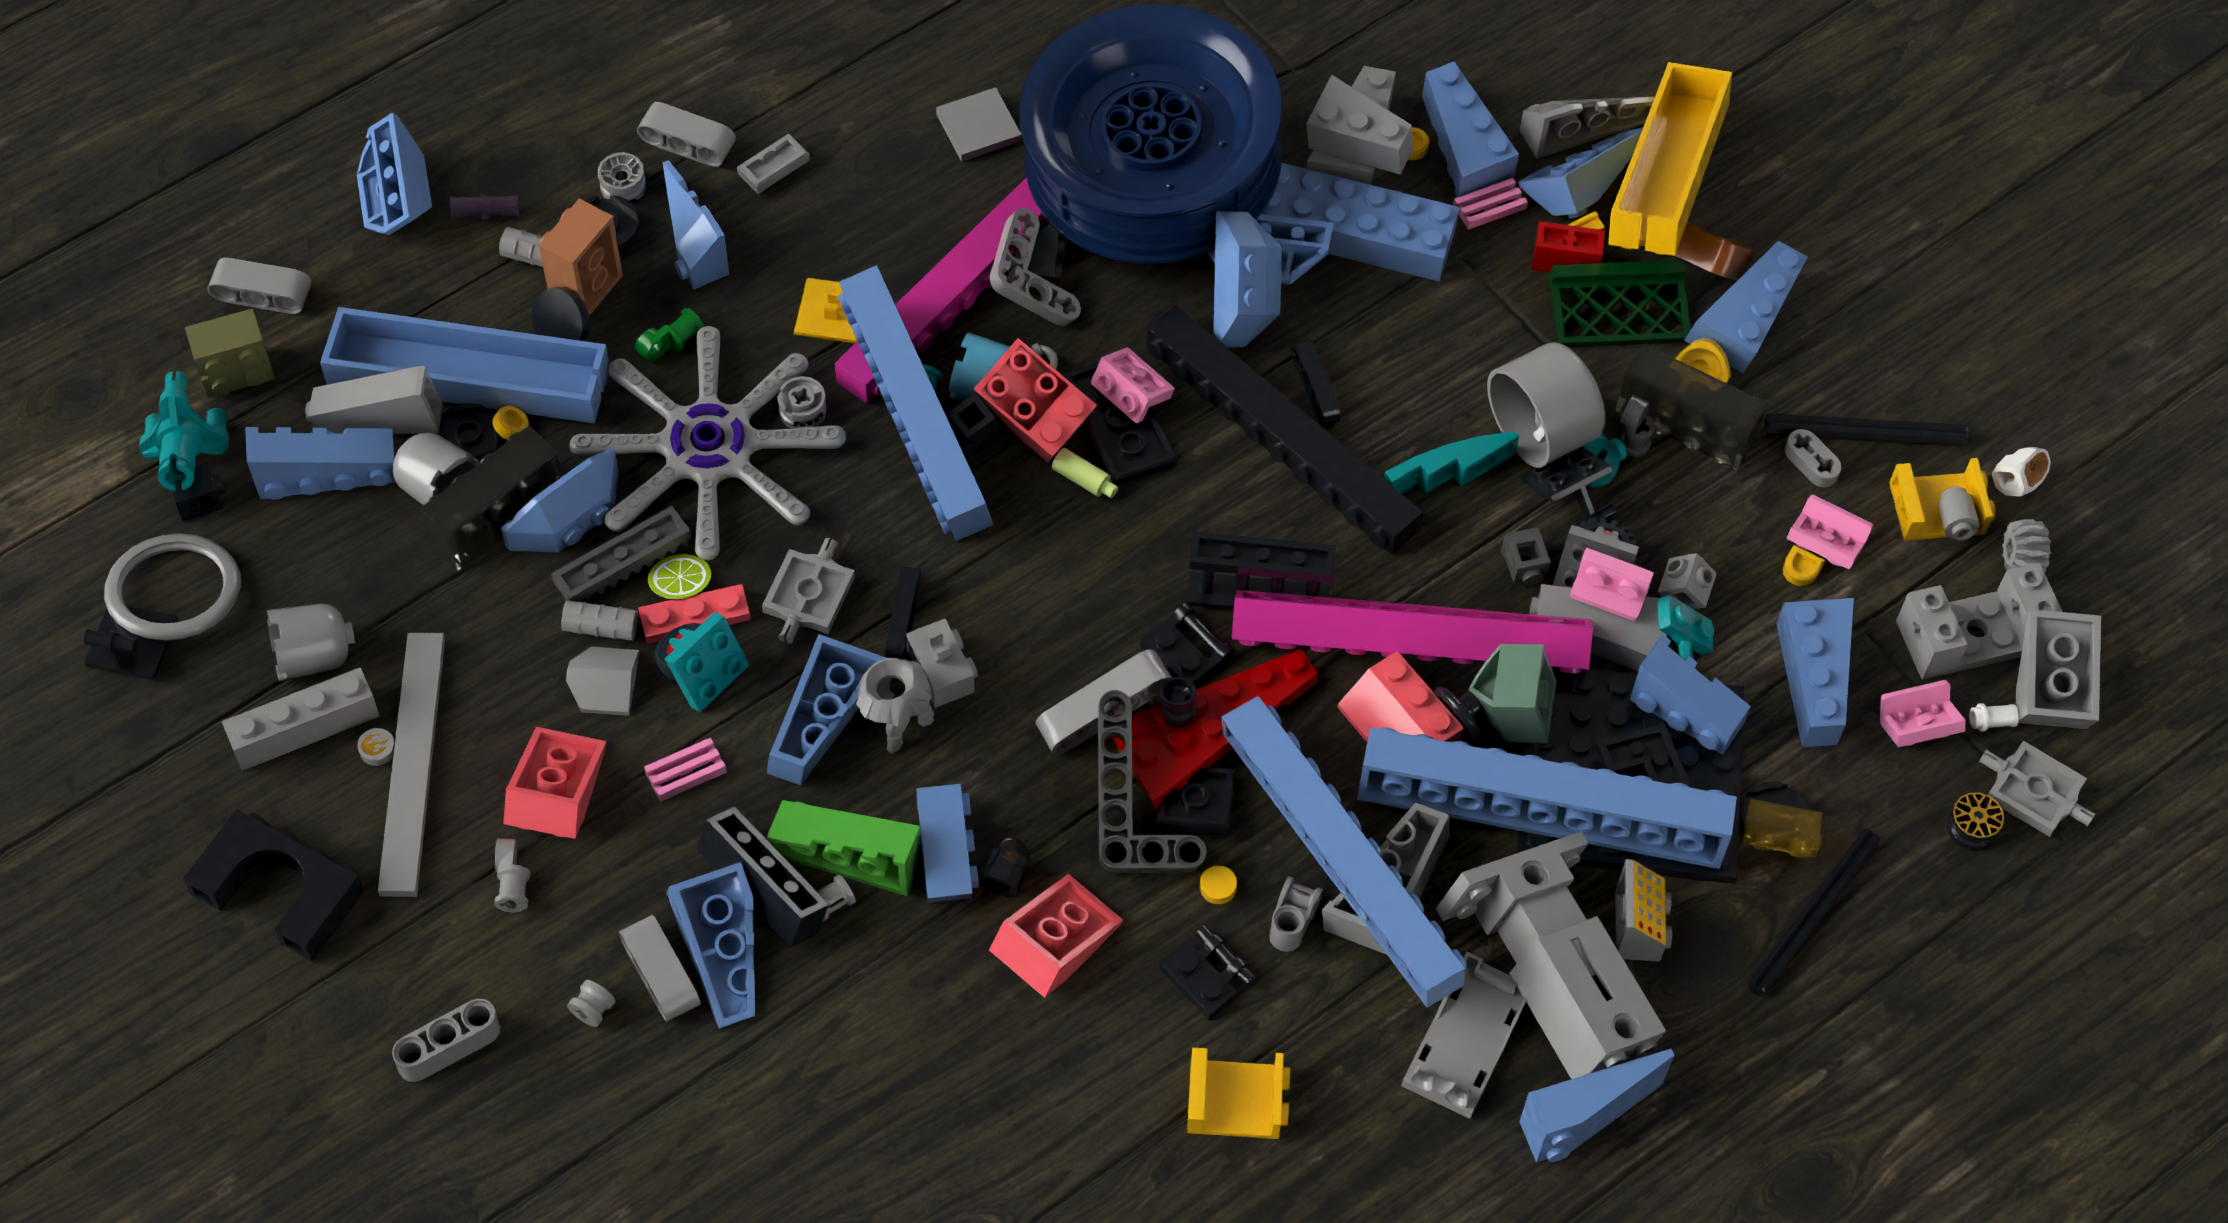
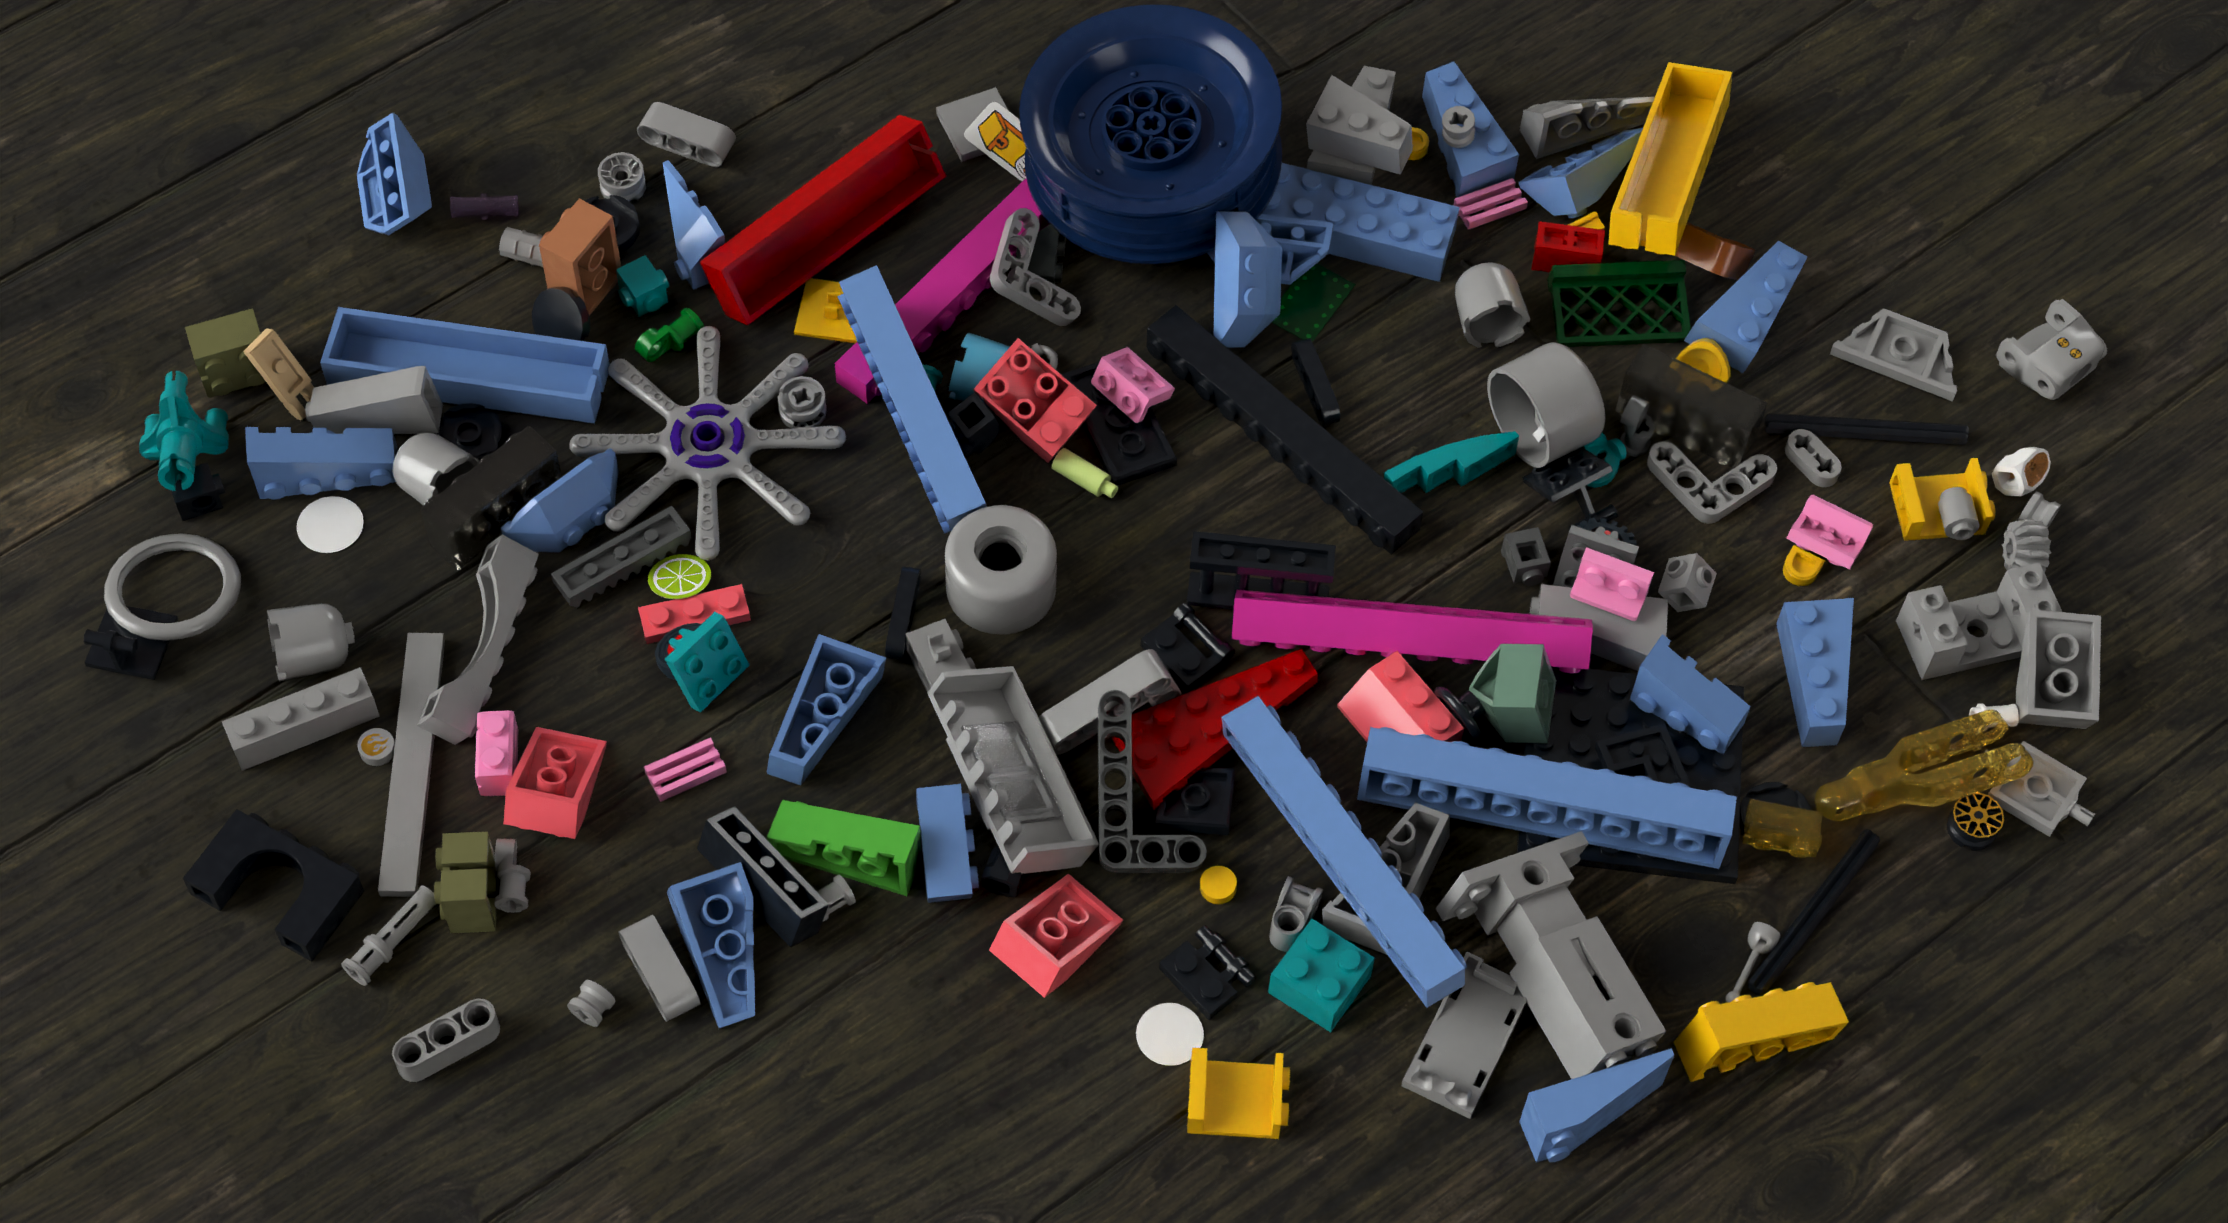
(259, 285): light grey beam -> none
(280, 371): none -> tan hinge
(330, 524): none -> white sticker
(379, 947): none -> light grey pin
(465, 882): none -> olive piece
(495, 751): none -> bright pink brick
(502, 580): none -> light grey arch
(509, 421): yellow tile -> none
(599, 620): light grey axle -> none
(603, 680): light grey slope -> none
(642, 286): none -> teal brick
(773, 163): light grey plate -> none
(808, 591): light grey plate -> none
(823, 219): none -> red piece
(877, 702): light grey piece -> none
(999, 137): none -> sticker
(1000, 599): none -> light grey piece
(1012, 770): none -> light grey window
(1169, 1033): none -> white sticker
(1178, 702): black wheel -> none
(1312, 302): none -> dark green sticker
(1321, 975): none -> teal brick
(1454, 134): none -> light grey wheel
(1490, 305): none -> light grey cylinder
(1641, 913): light grey slope -> none
(1685, 626): teal plate -> none
(1712, 492): none -> light grey beam
(1759, 1027): none -> yellow wedge
(1762, 940): none -> light grey hinge
(1891, 780): none -> clear yellow piece
(1901, 351): none -> light grey wing
(1920, 714): bright pink bracket -> none
(2040, 509): none -> light grey wheel
(2053, 354): none -> light grey piece

